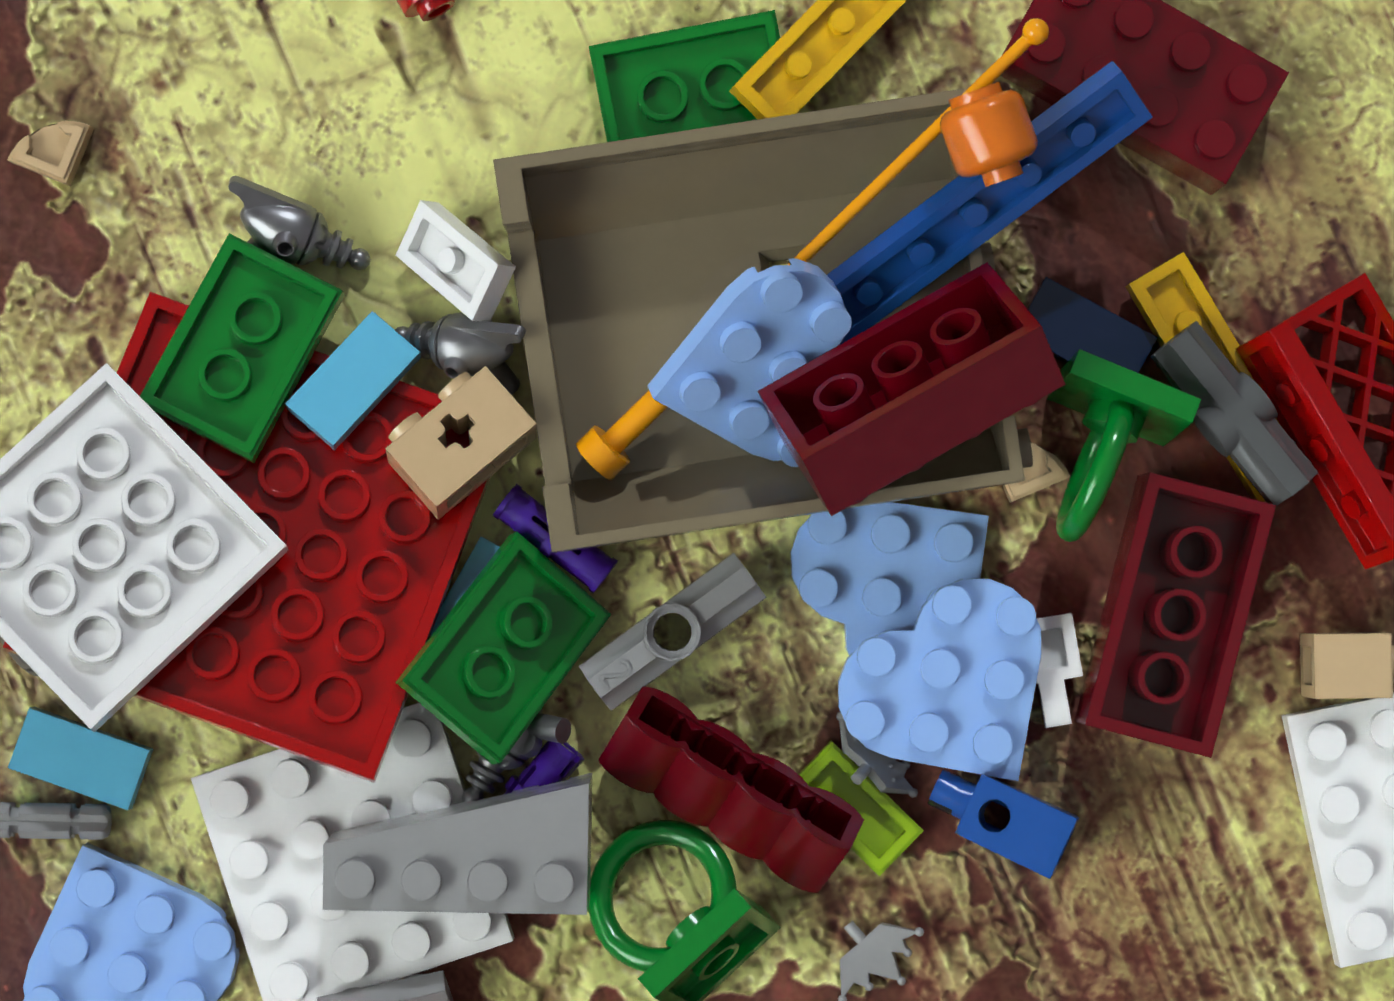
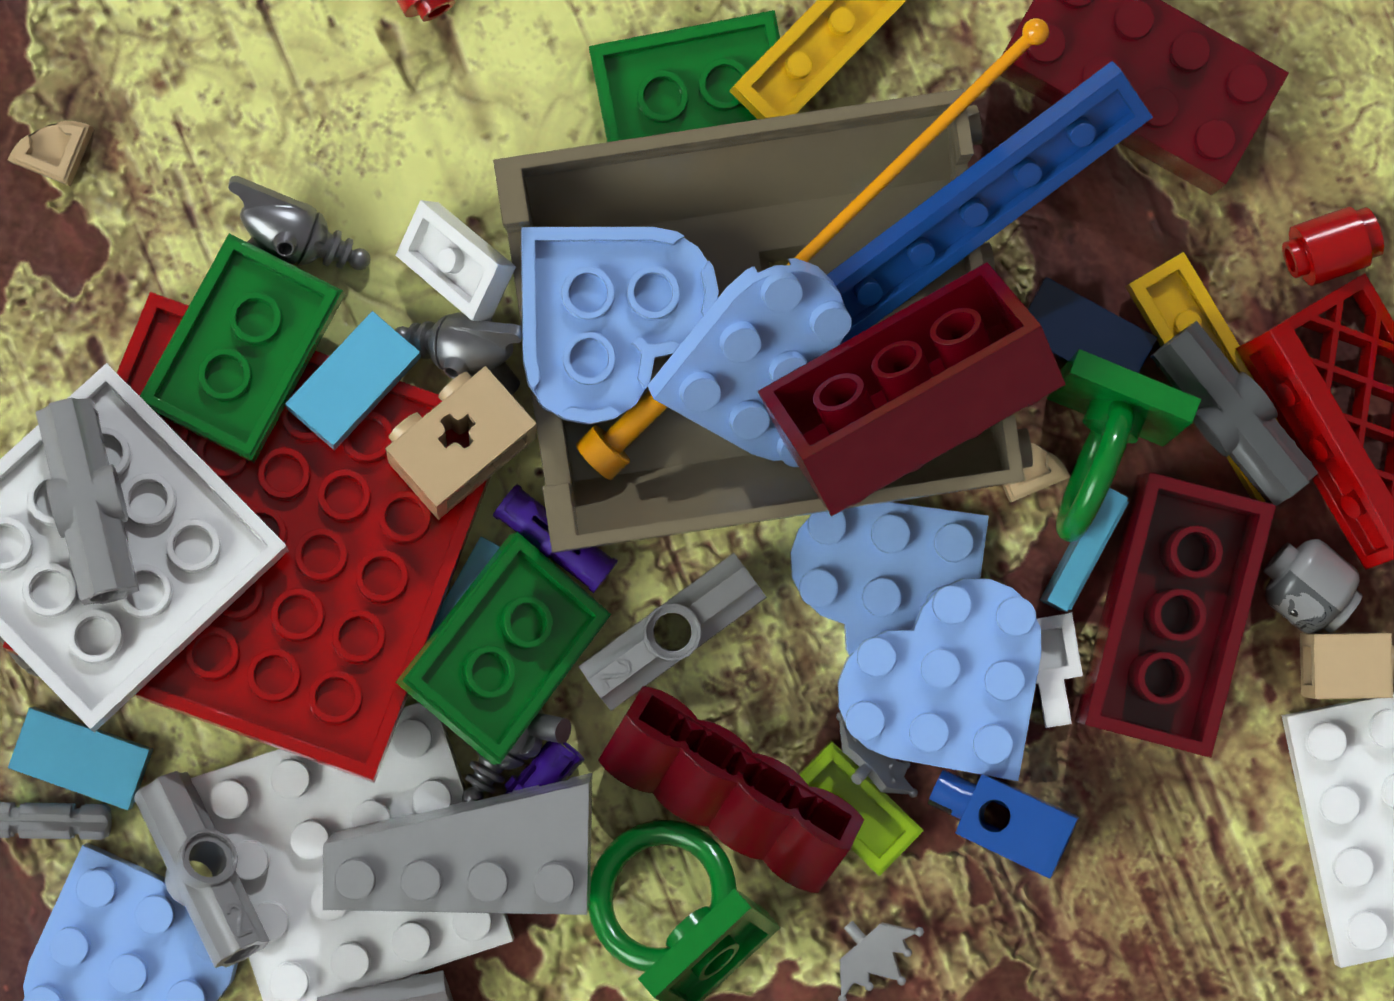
(87, 501): none -> light grey piece
(215, 903): none -> light grey piece
(603, 311): none -> light blue plate
(988, 133): orange head -> none
(1083, 555): none -> medium azure tile
(1312, 586): none -> light grey head
(1333, 245): none -> red brick

